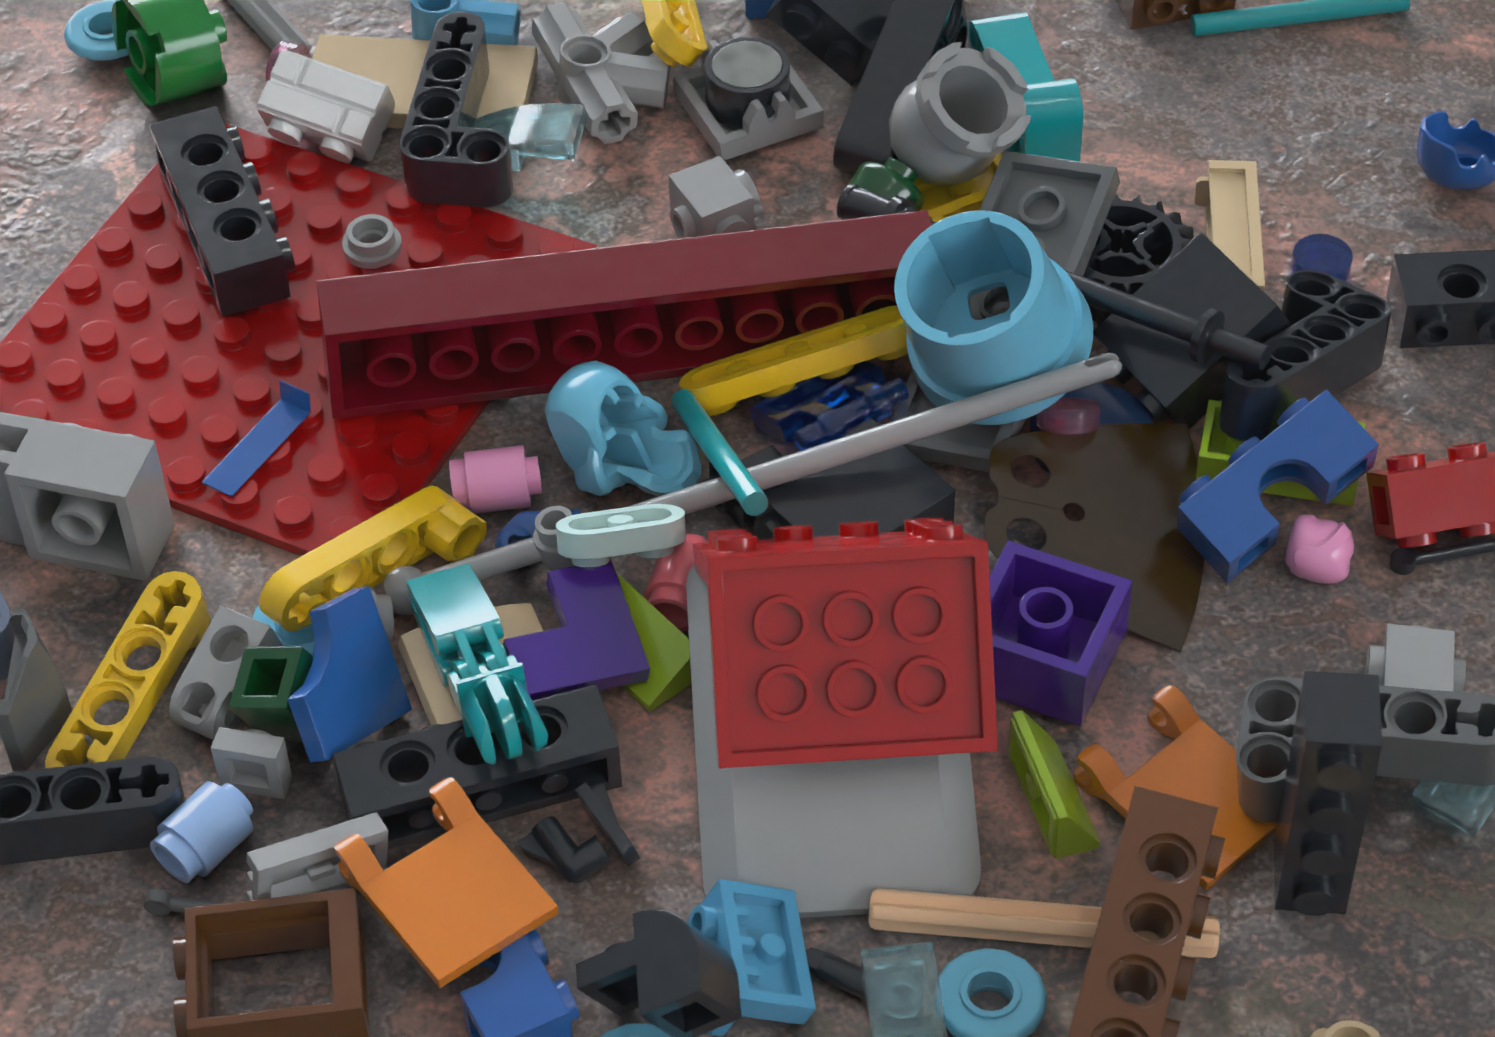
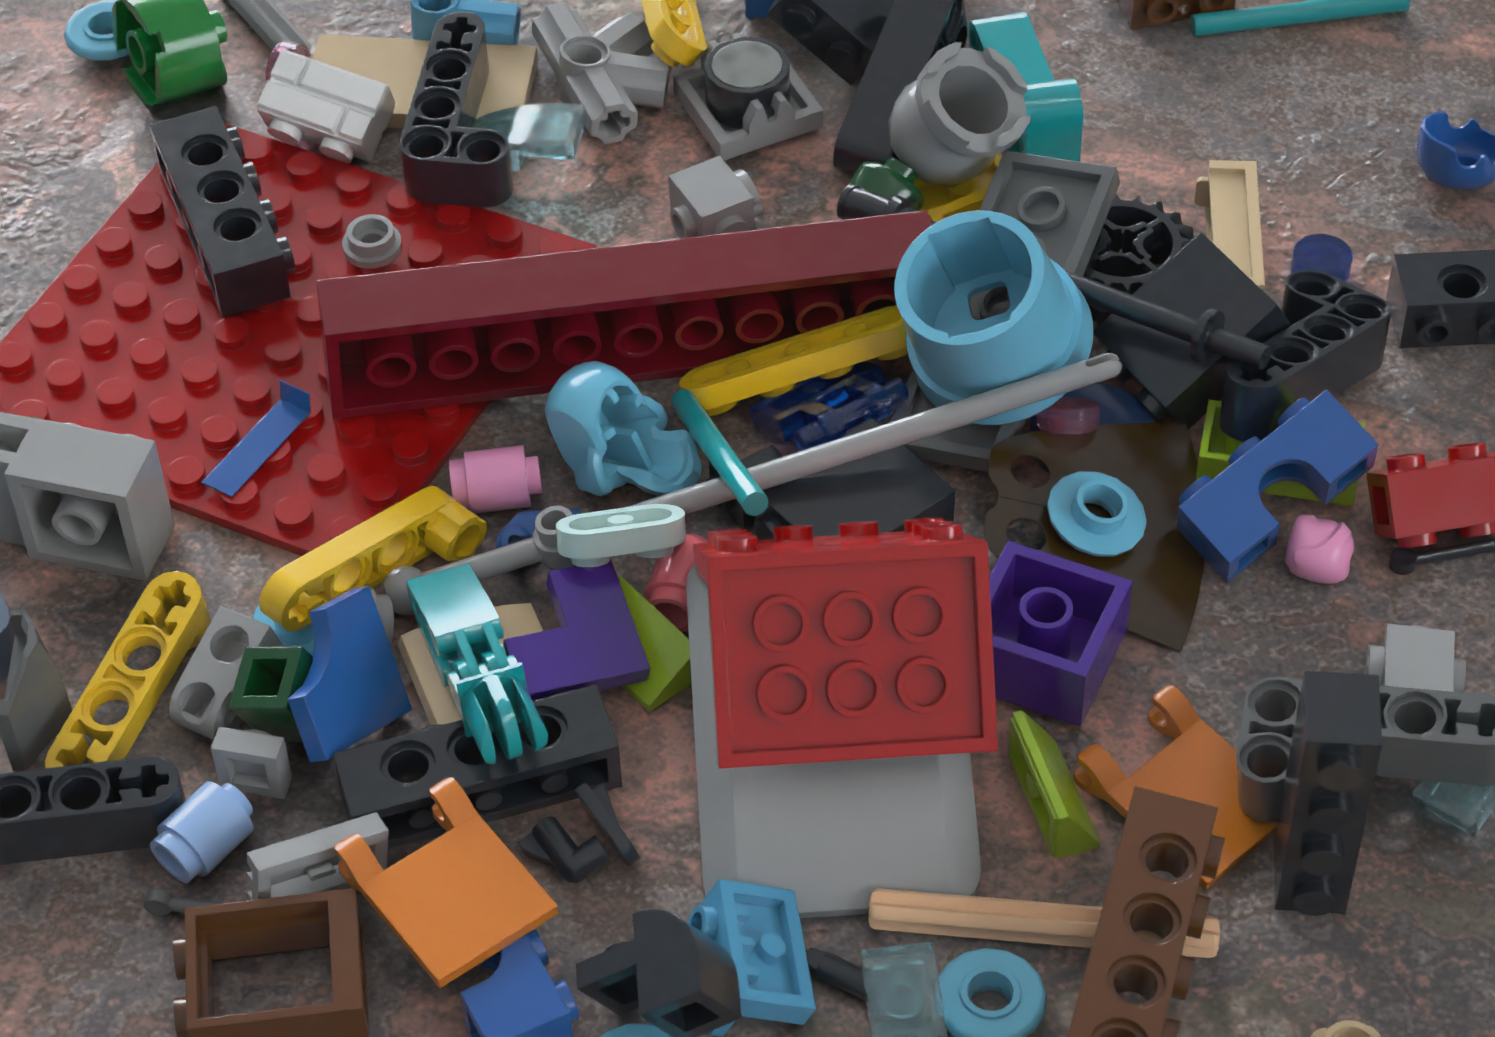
(1089, 532): none -> medium azure piece

